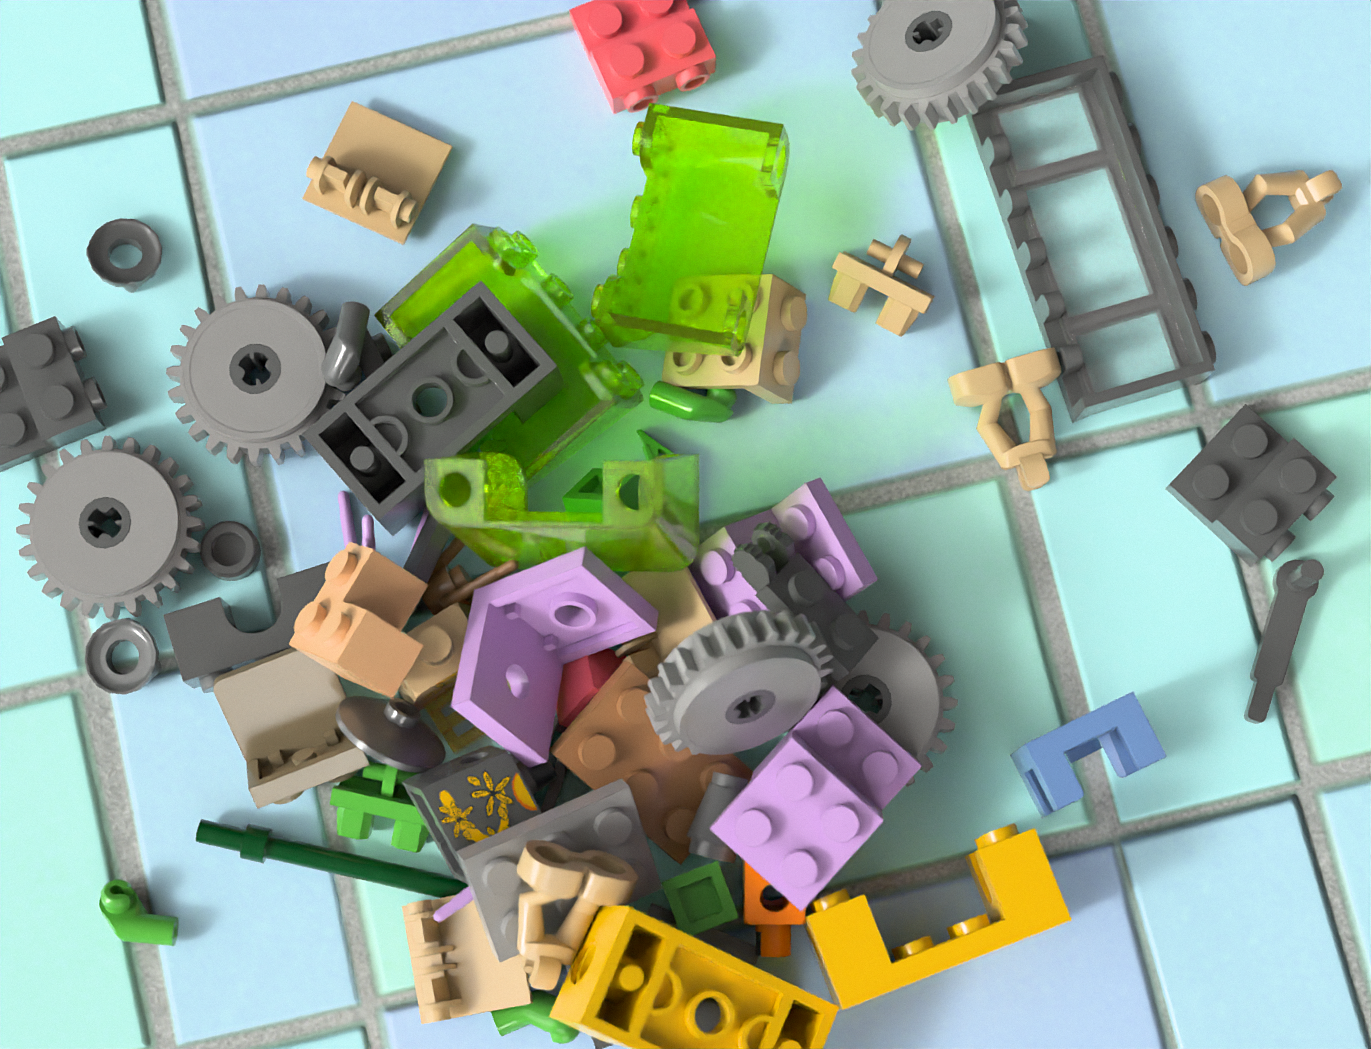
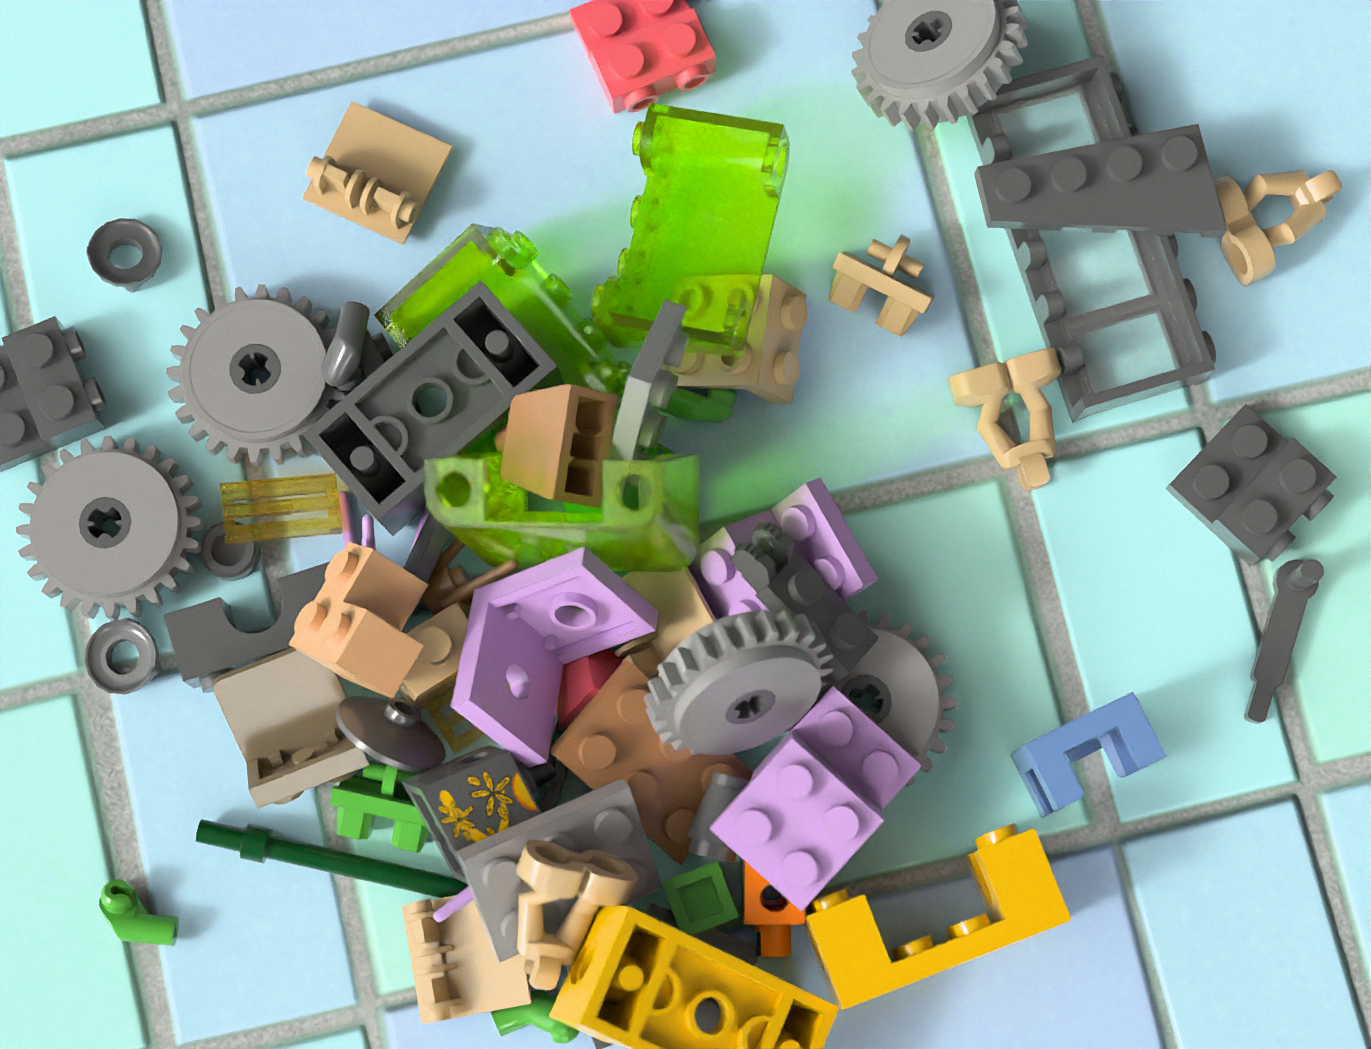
(280, 488): none -> clear yellow tile
(558, 442): none -> medium nougat torso
(648, 389): none -> light grey plate
(1128, 183): none -> dark grey wing

